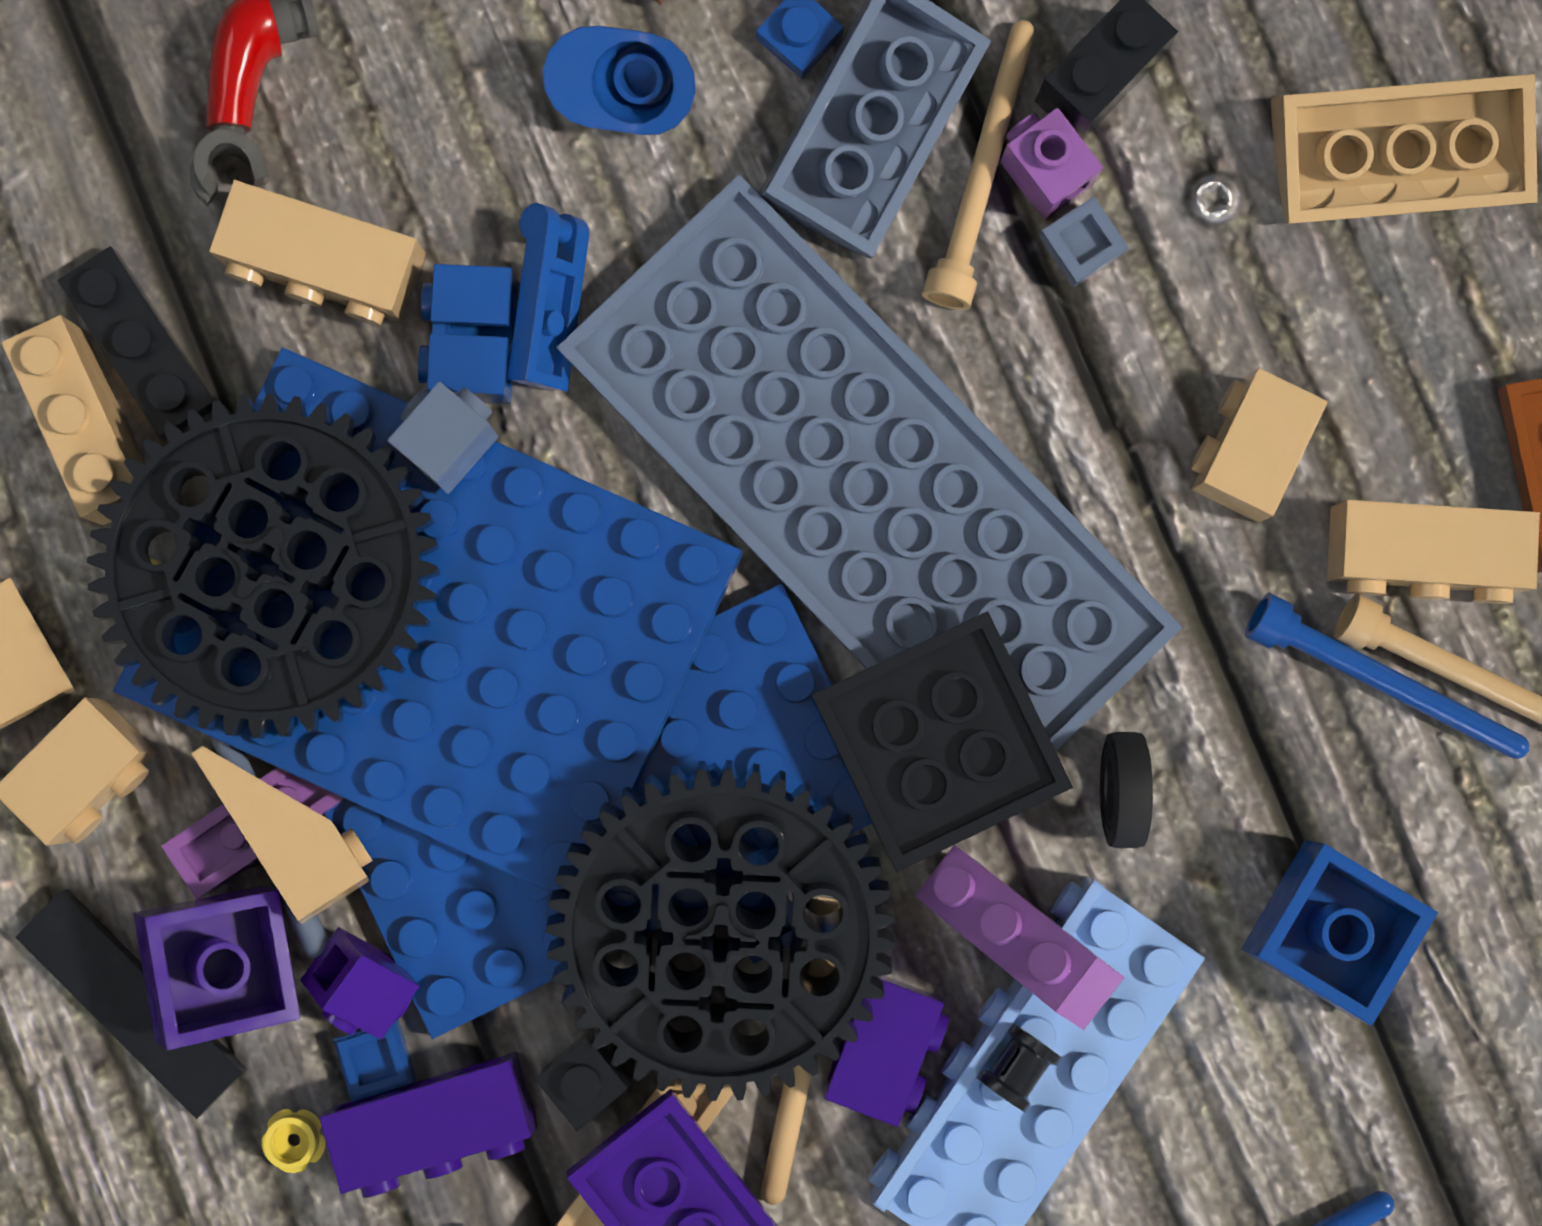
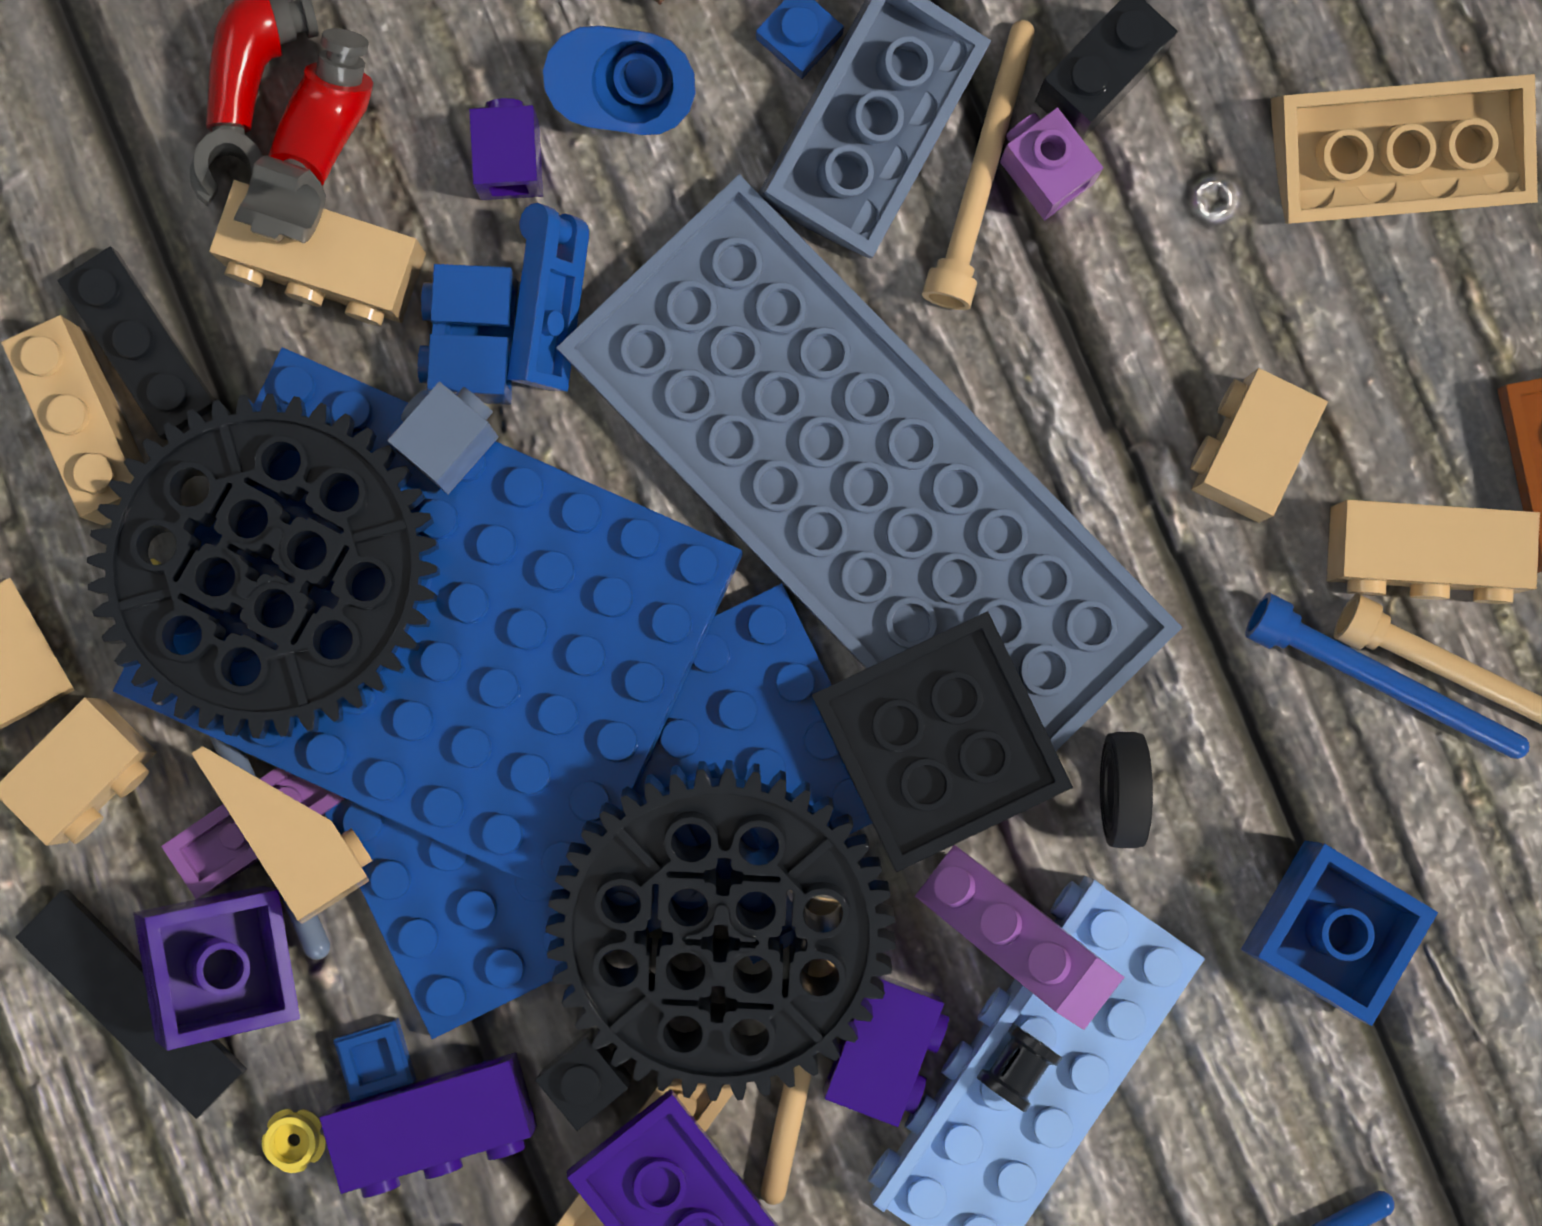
(319, 119): none -> piece
(358, 985): dark purple brick -> none
(506, 150): none -> dark purple brick
(1083, 241): sand blue plate -> none

